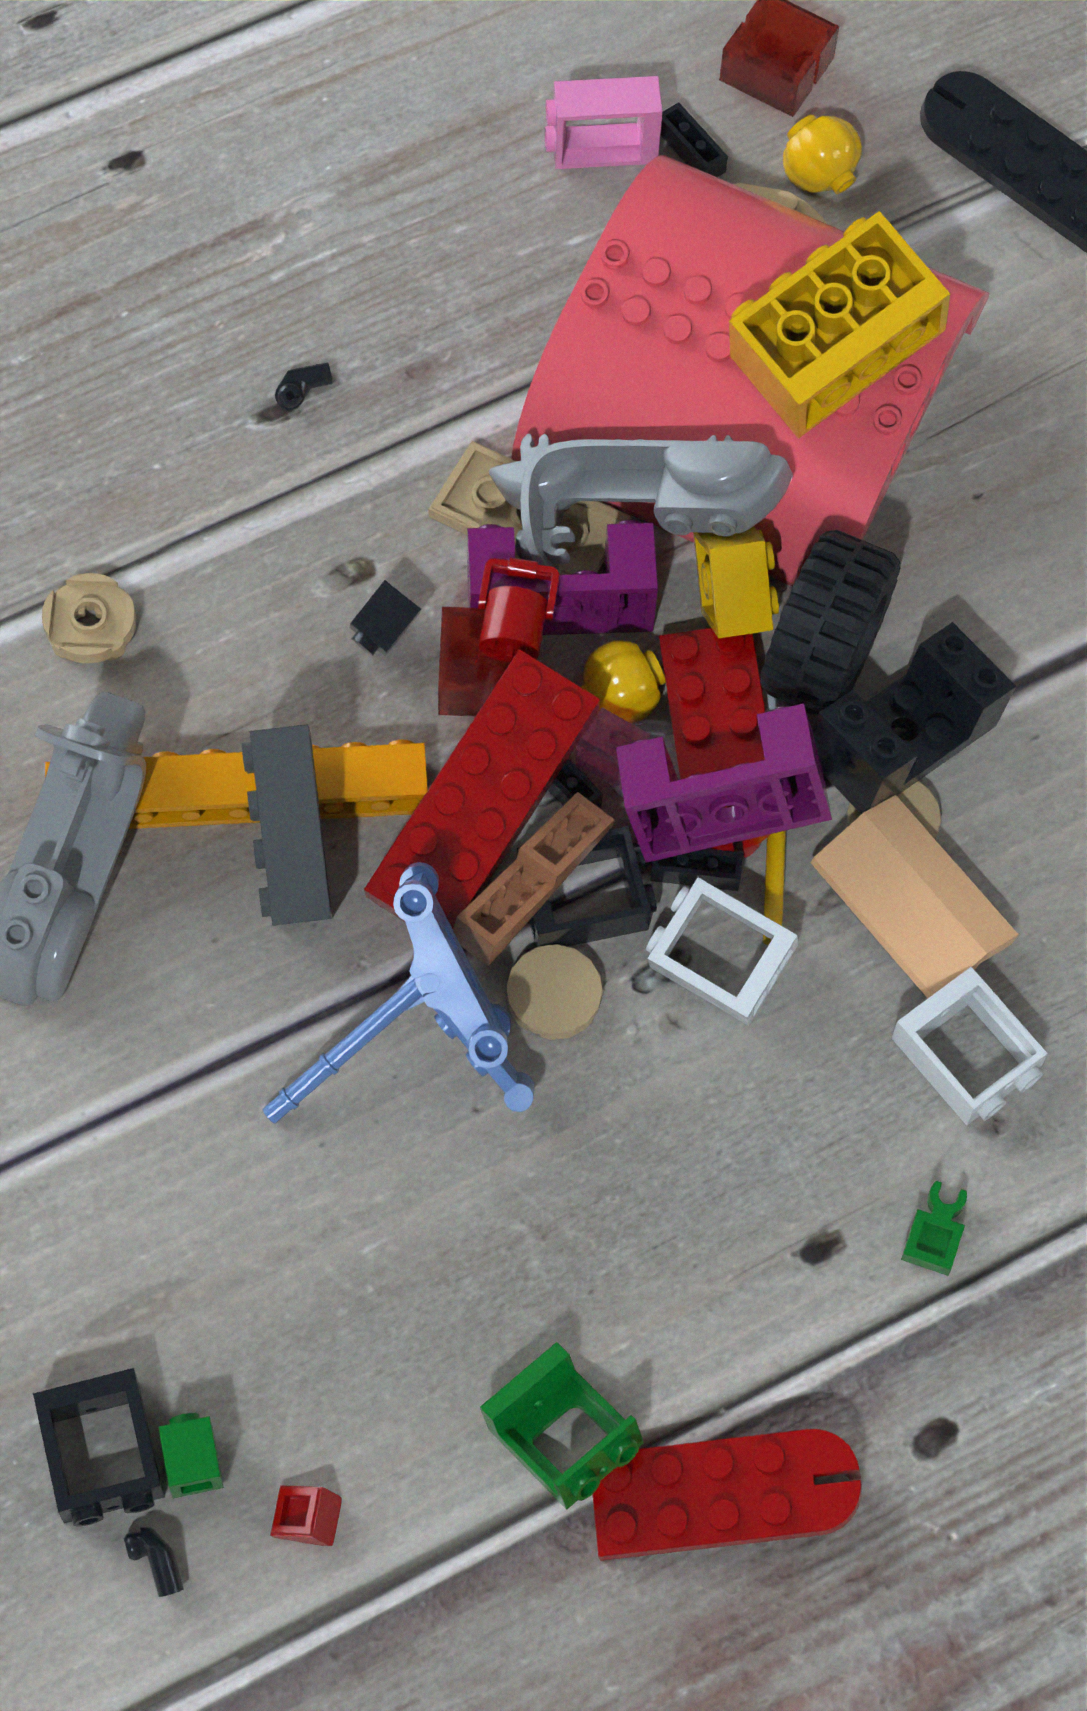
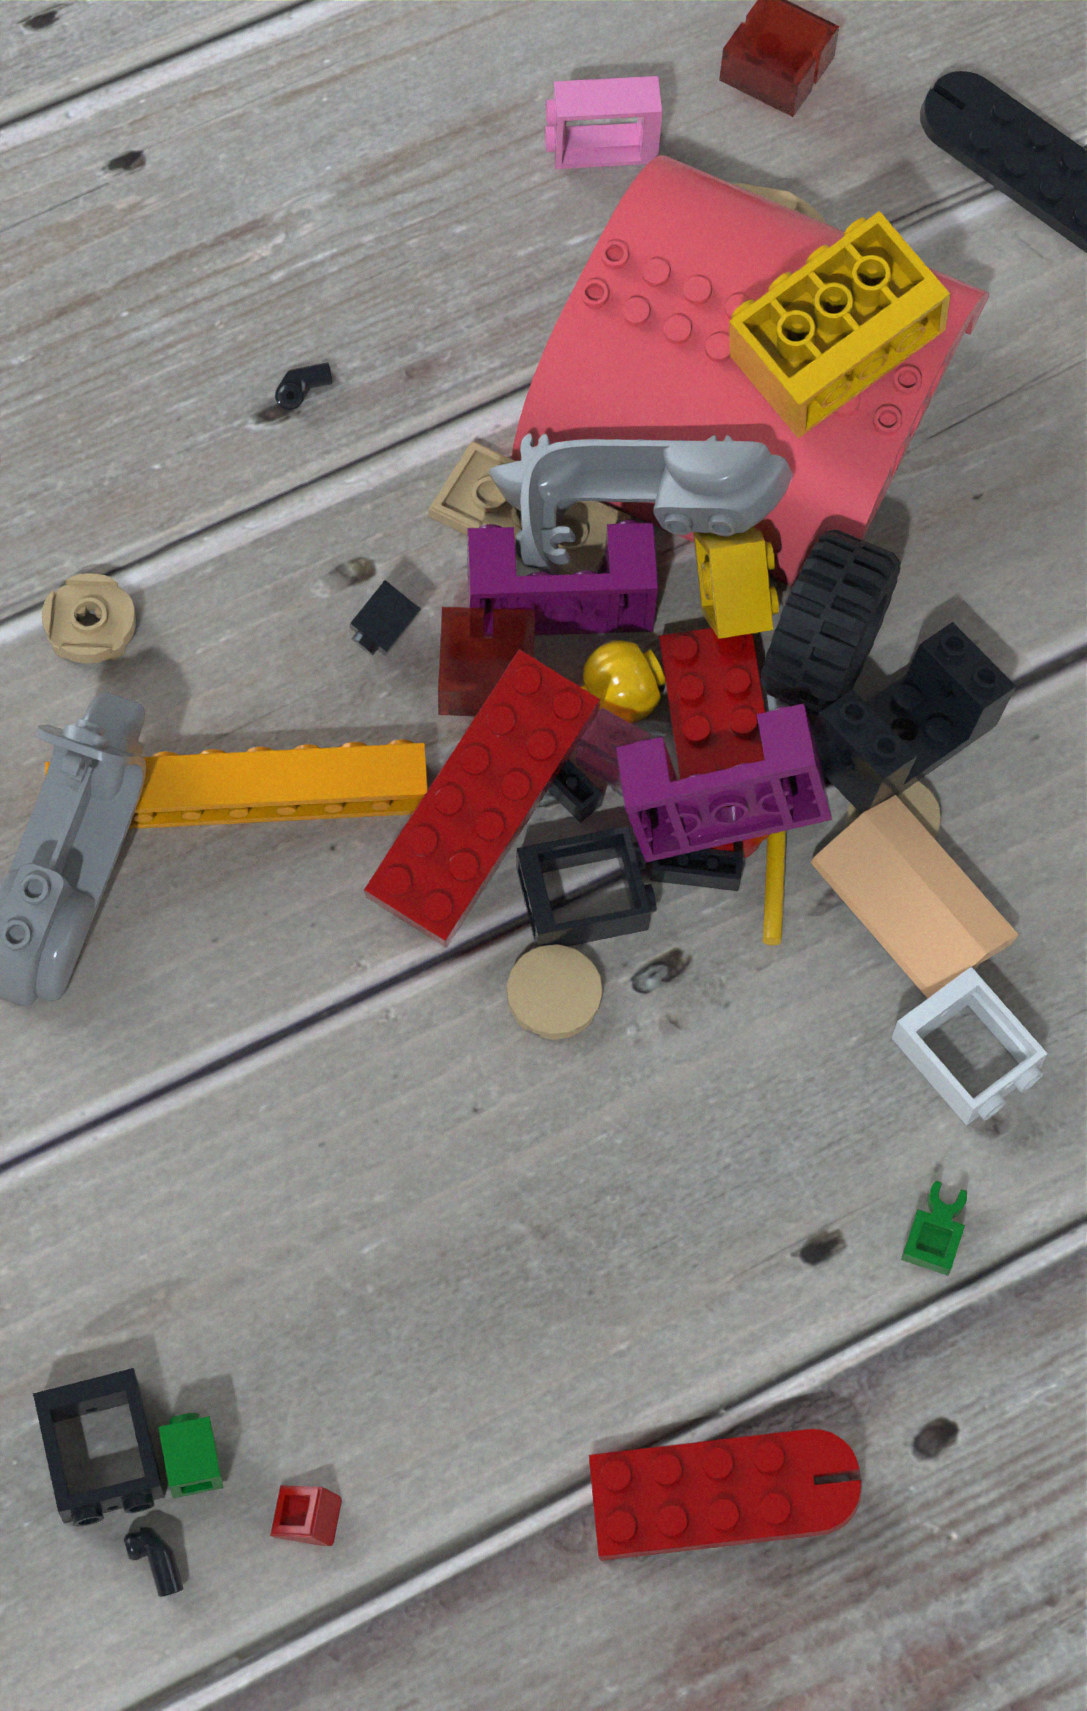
(289, 824): dark grey brick -> none
(444, 982): medium blue piece -> none
(515, 614): red piece -> none
(531, 879): nougat slope -> none
(538, 1400): green window -> none
(692, 141): black piece -> none
(764, 974): white window -> none
(822, 154): yellow plant -> none

